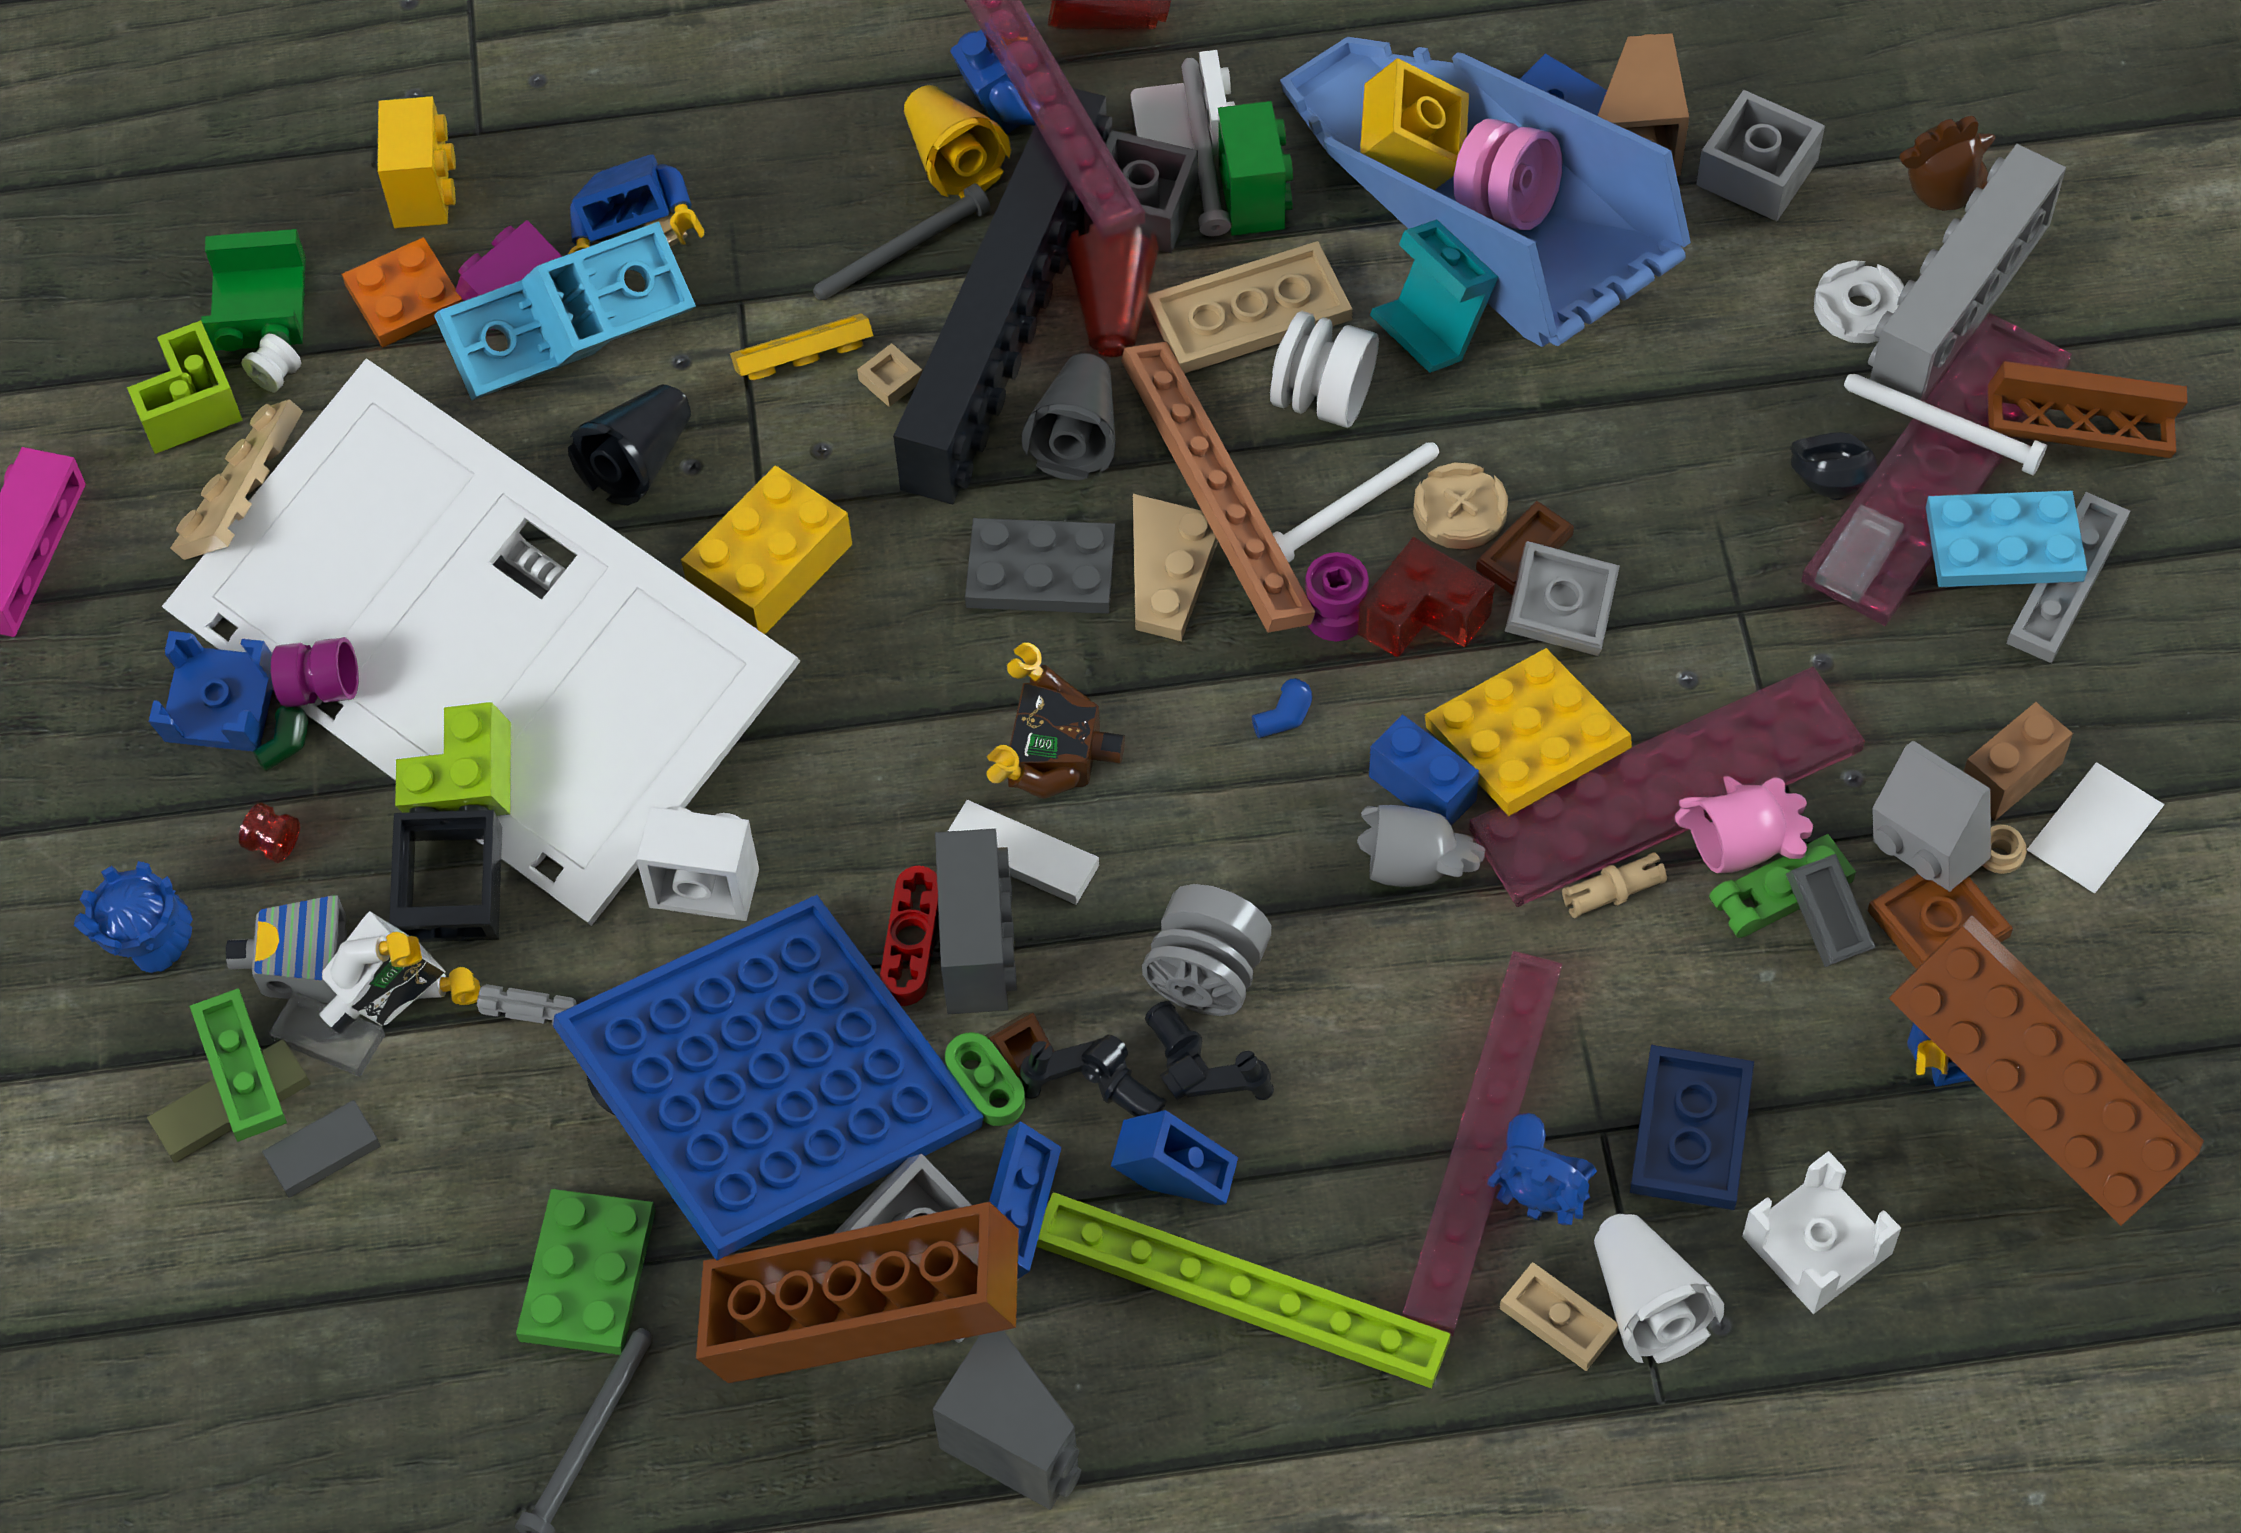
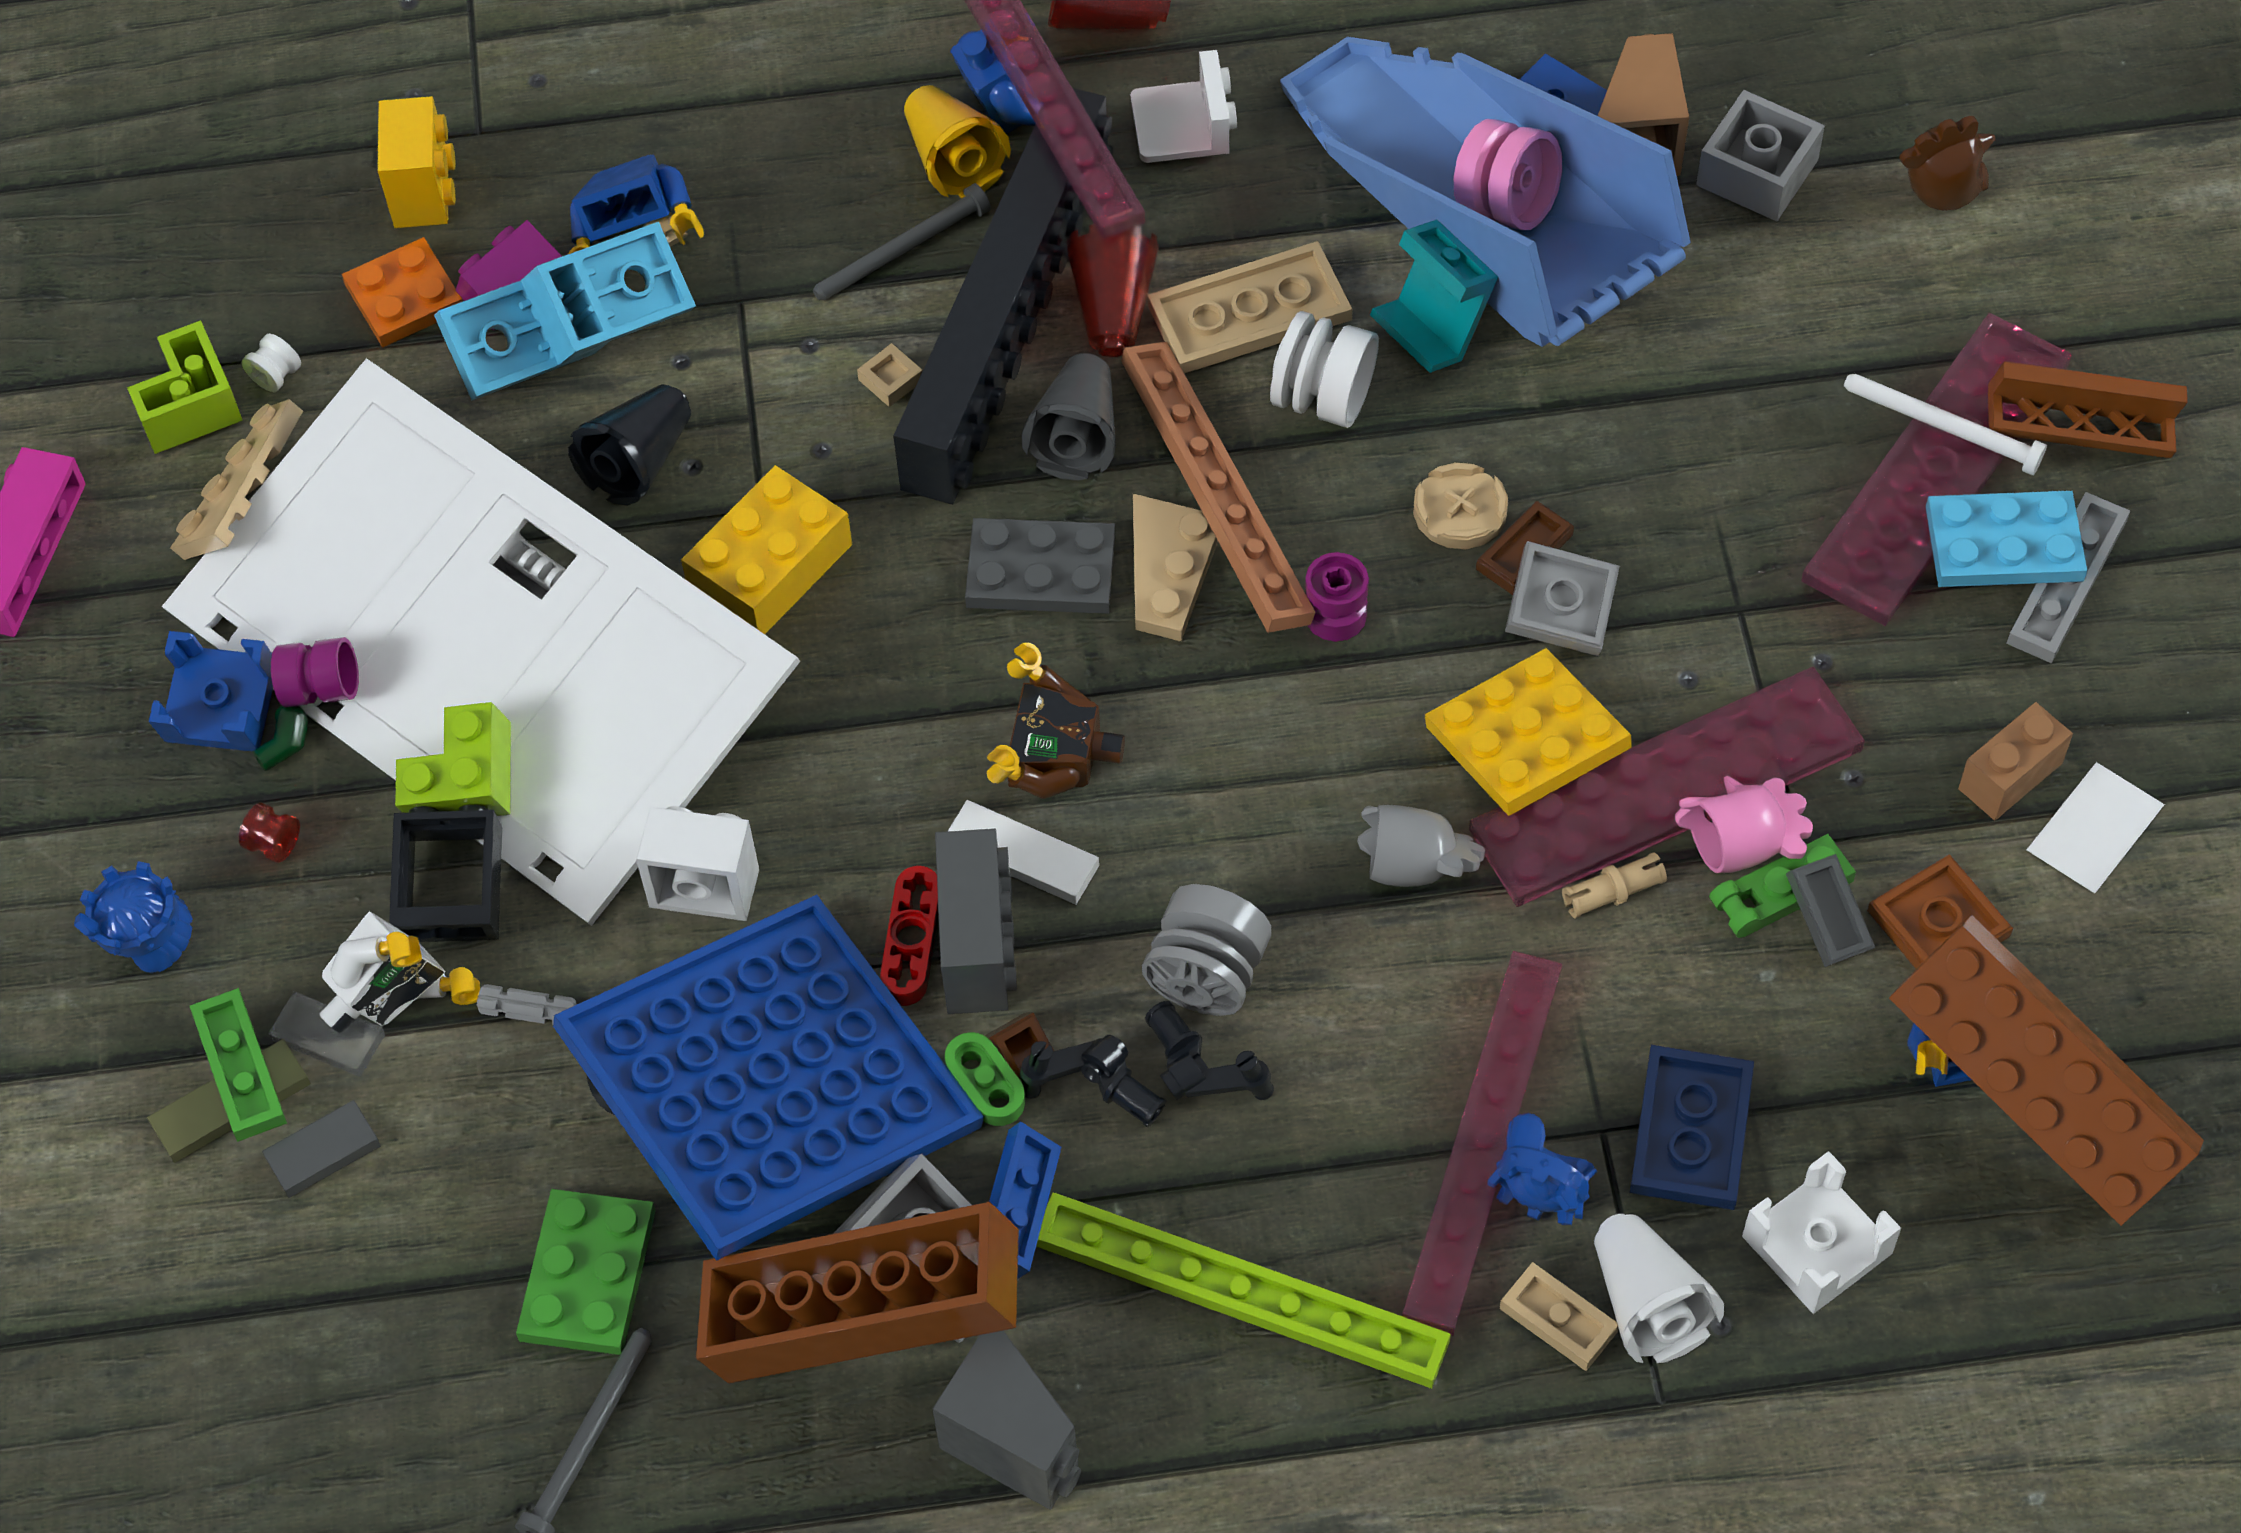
(255, 288): green panel -> none
(292, 948): torso -> none
(802, 347): yellow plate -> none
(1162, 180): dark grey brick -> none
(1174, 1158): blue slope -> none
(1214, 219): light grey bar -> none
(1254, 167): green brick -> none
(1289, 712): blue arm -> none
(1355, 499): white bar -> none
(1414, 123): yellow brick -> none
(1420, 591): clear red brick -> none
(1423, 771): blue brick -> none
(1833, 463): black hat -> none
(1853, 279): white tile -> none
(1859, 553): clear tile -> none
(1933, 817): light grey slope -> none
(1966, 273): light grey brick -> none
(2012, 842): tan plate -> none

